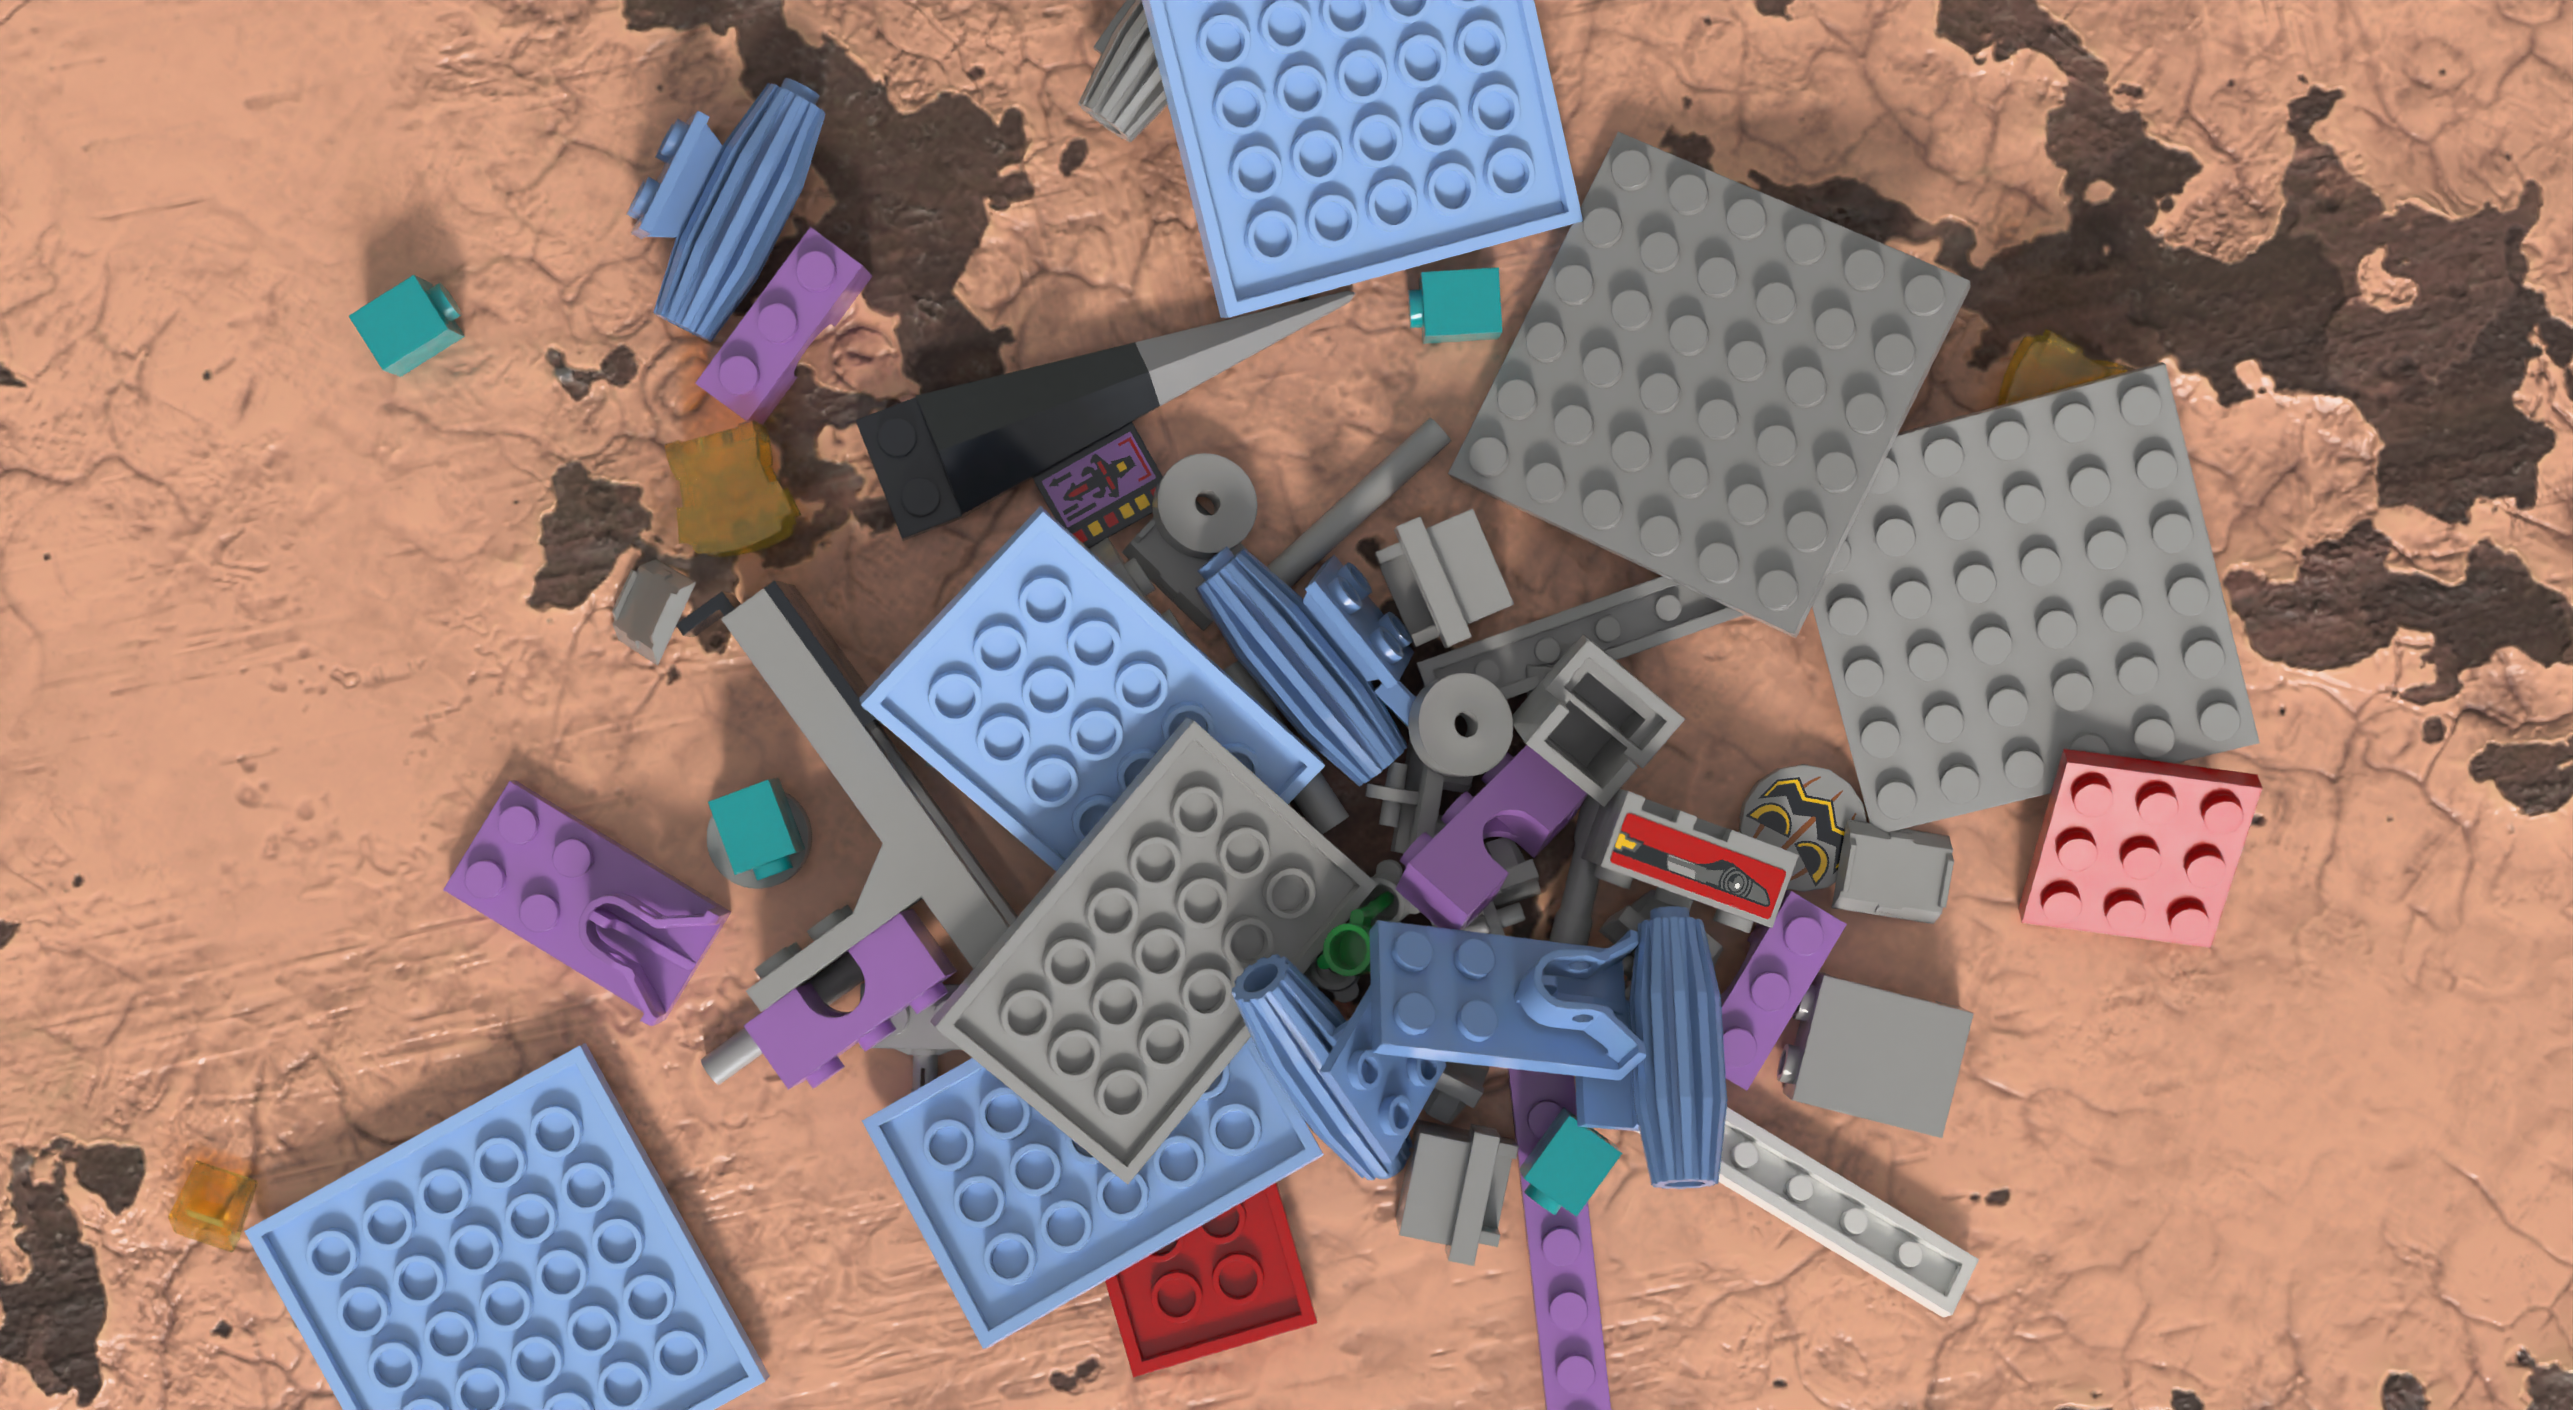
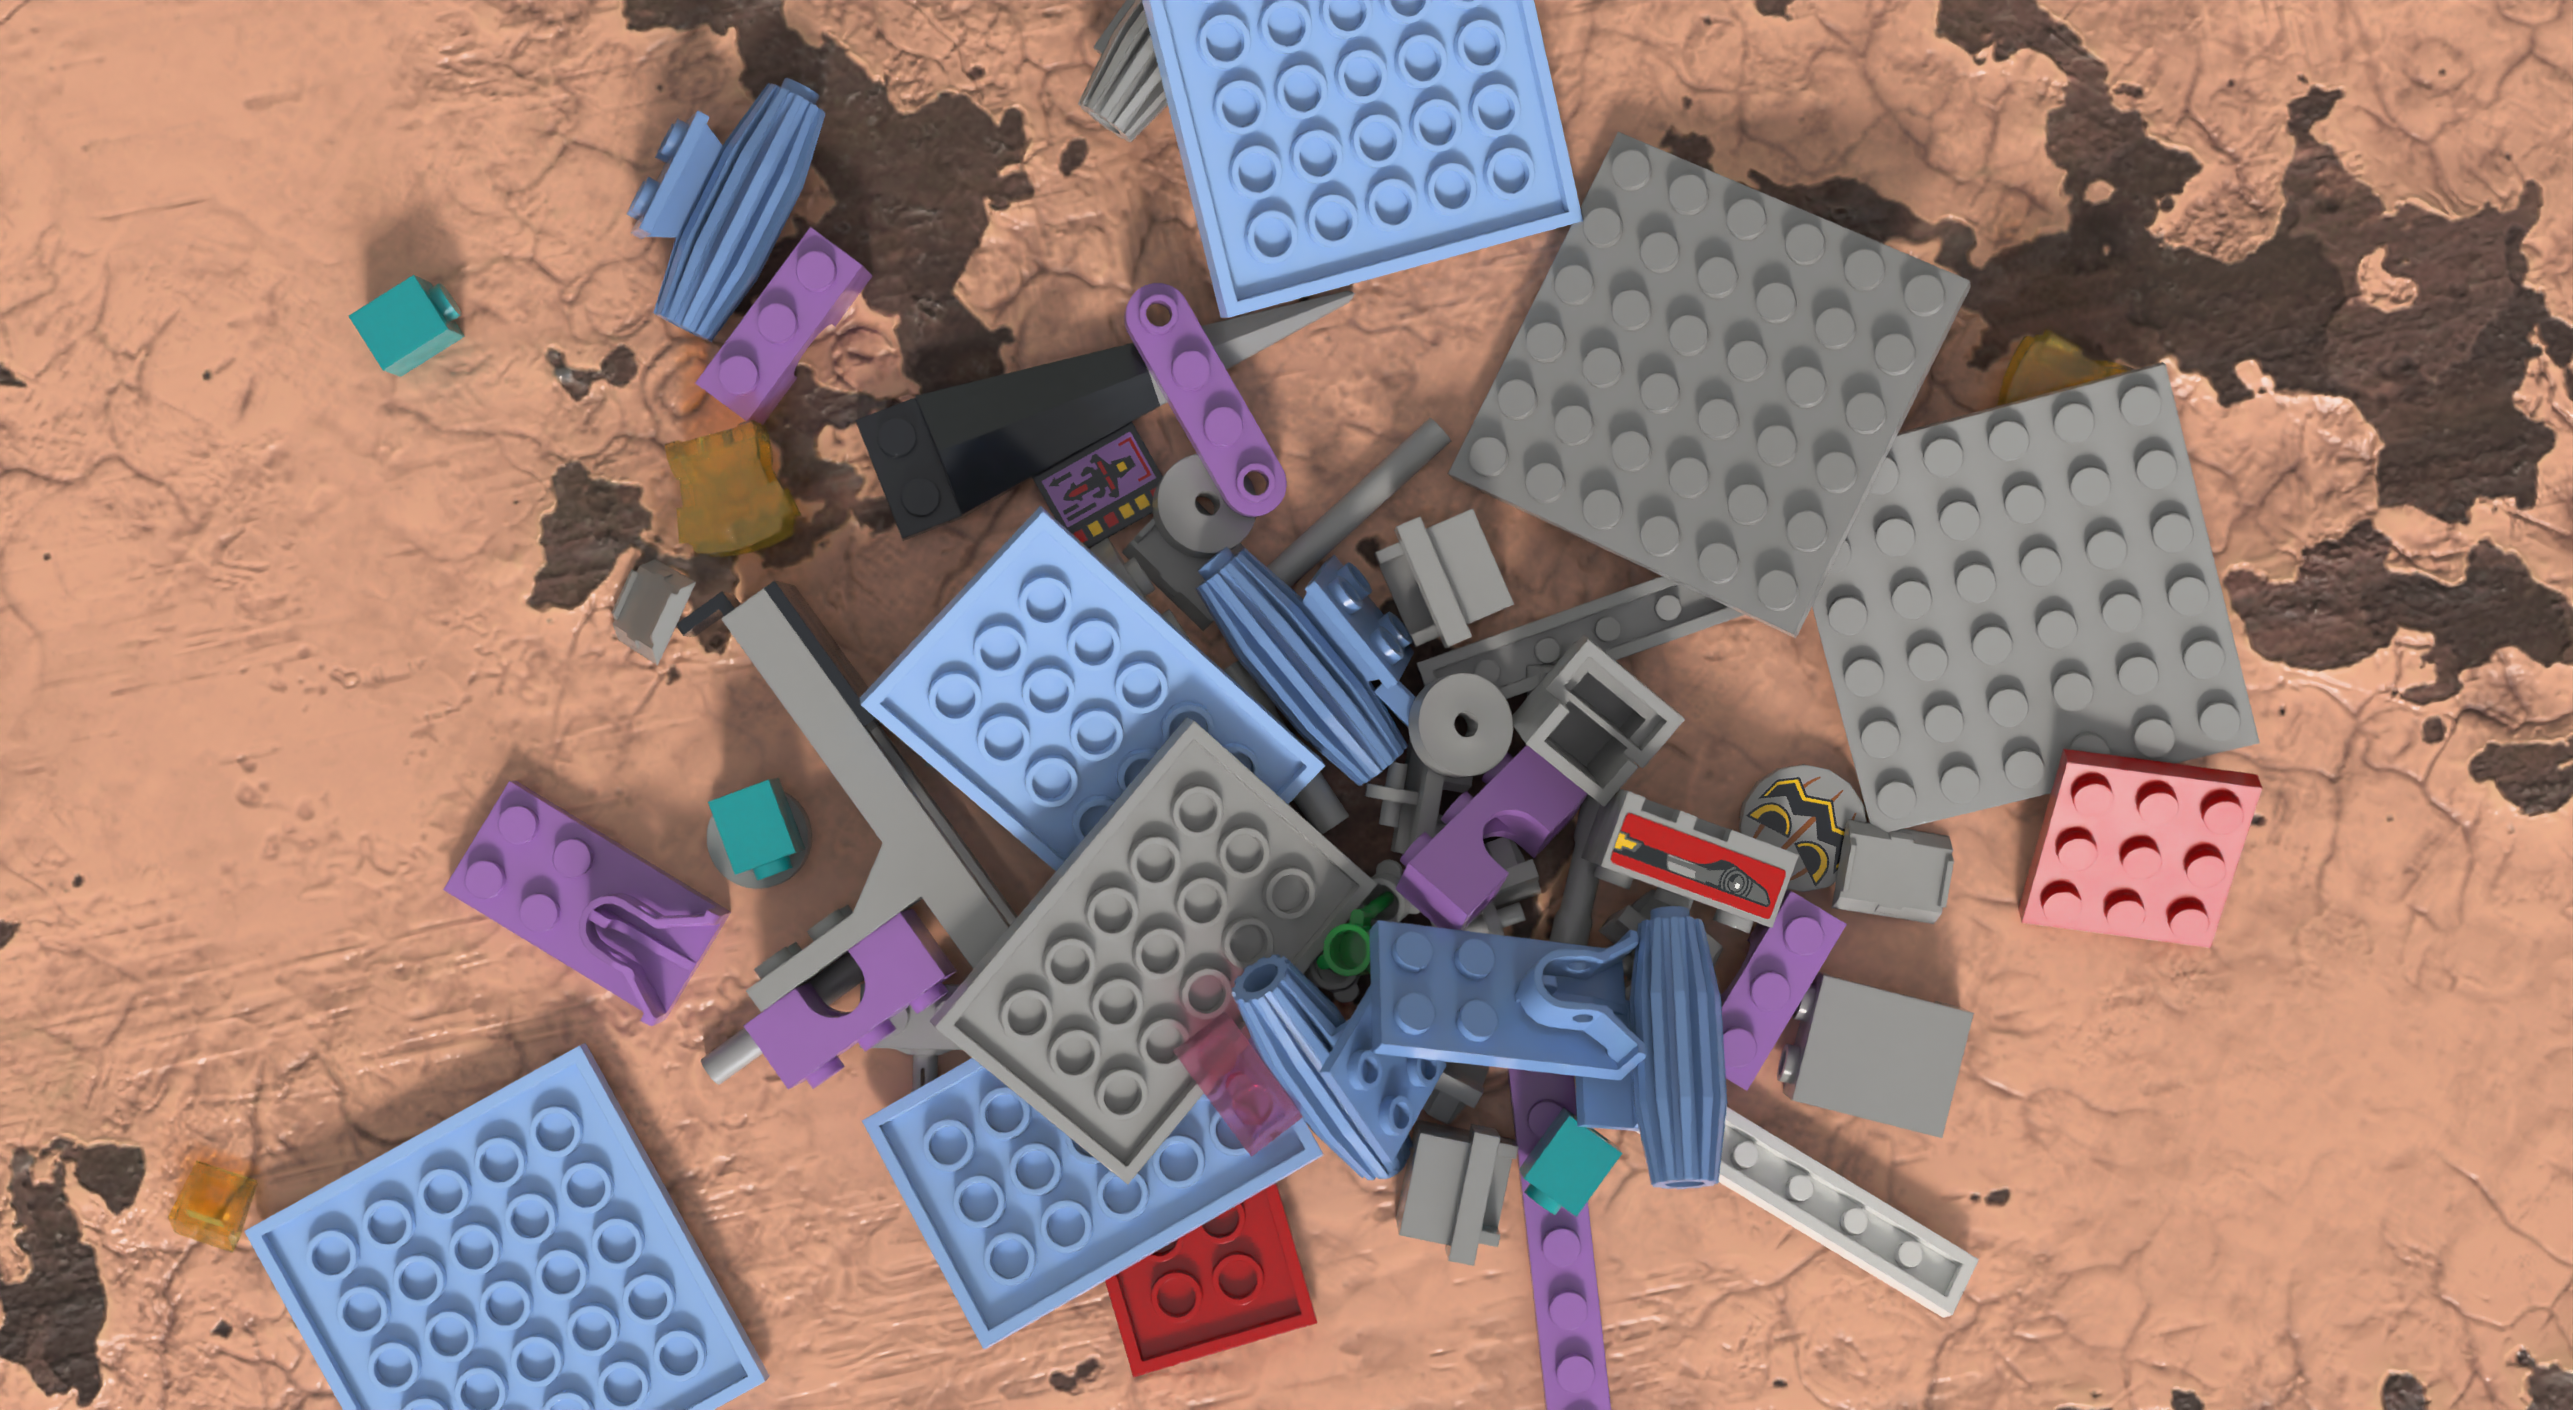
(1205, 400): none -> medium lavender plate
(1237, 1083): none -> clear pink plate
(1457, 305): teal brick -> none

